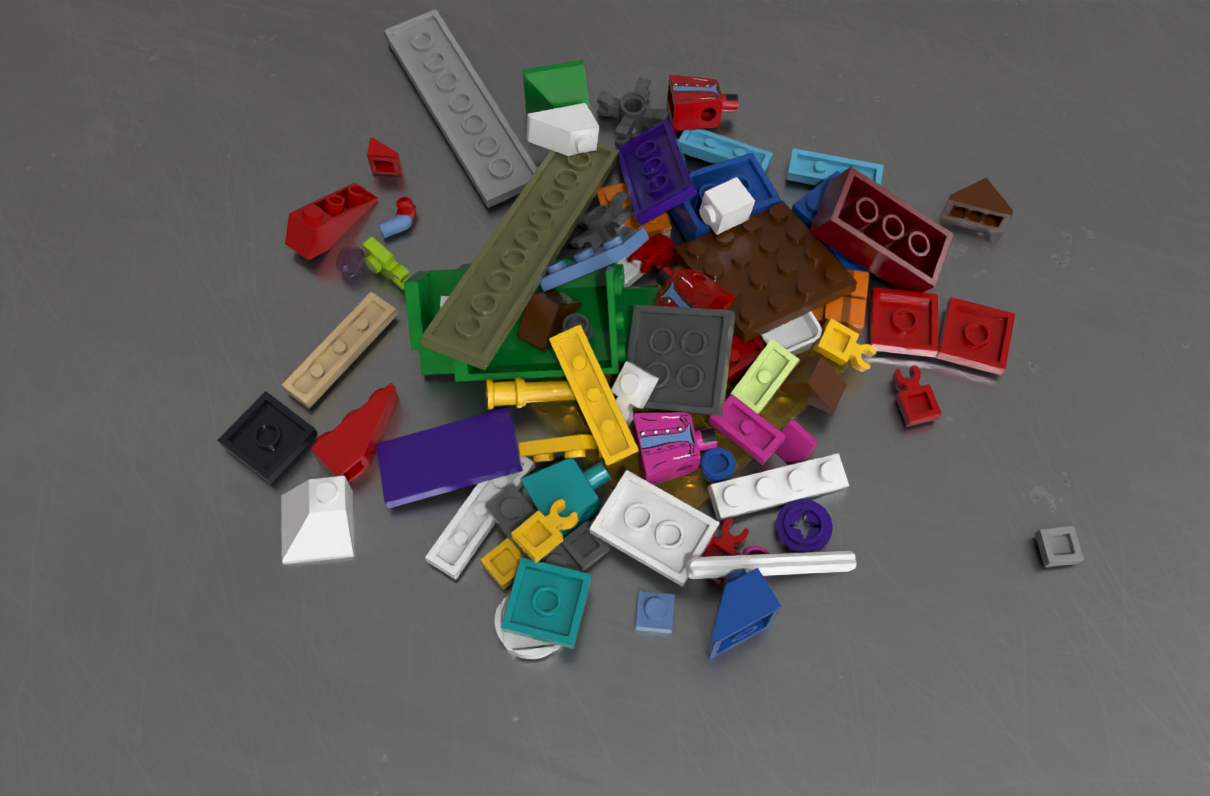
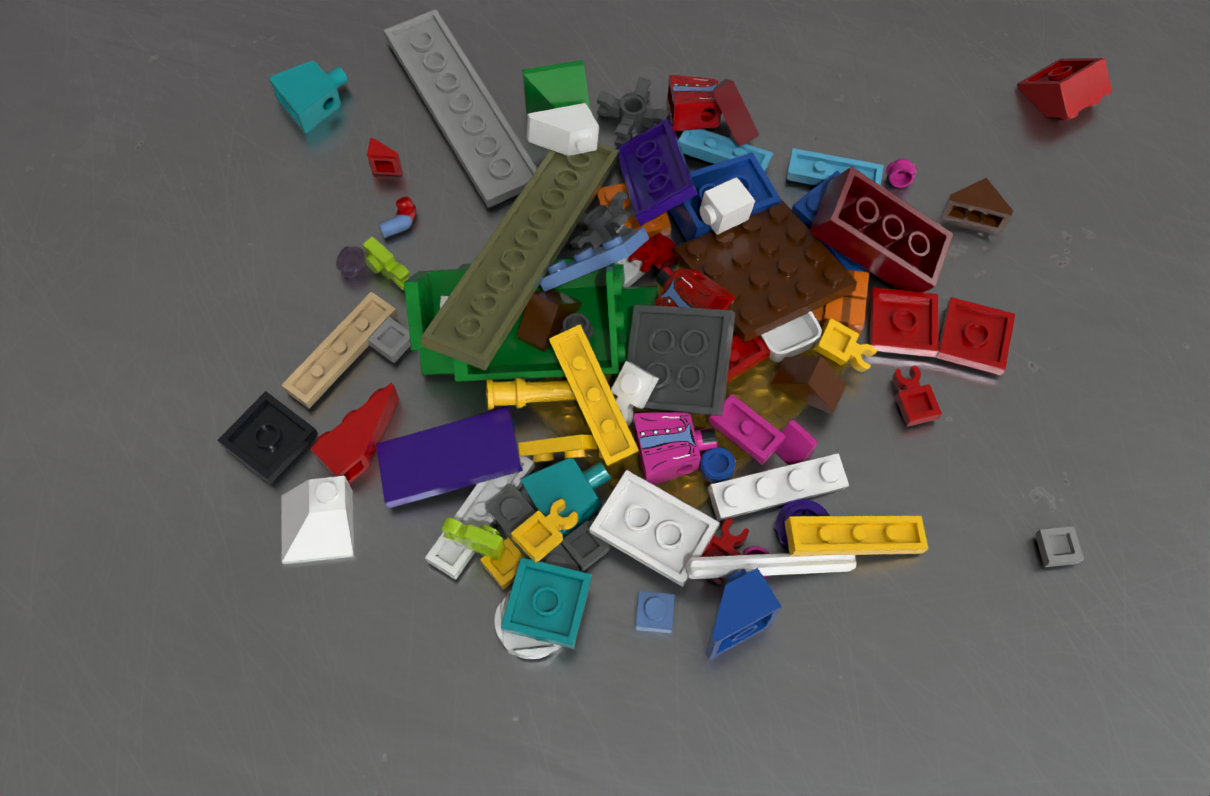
(308, 92): none -> teal torso
(325, 221): red slope -> none
(390, 339): none -> light grey plate
(481, 540): none -> lime plate
(735, 112): none -> dark red slope
(765, 376): yellowish green plate -> none
(855, 535): none -> yellow plate
(901, 173): none -> dark pink plate
(1067, 86): none -> red slope

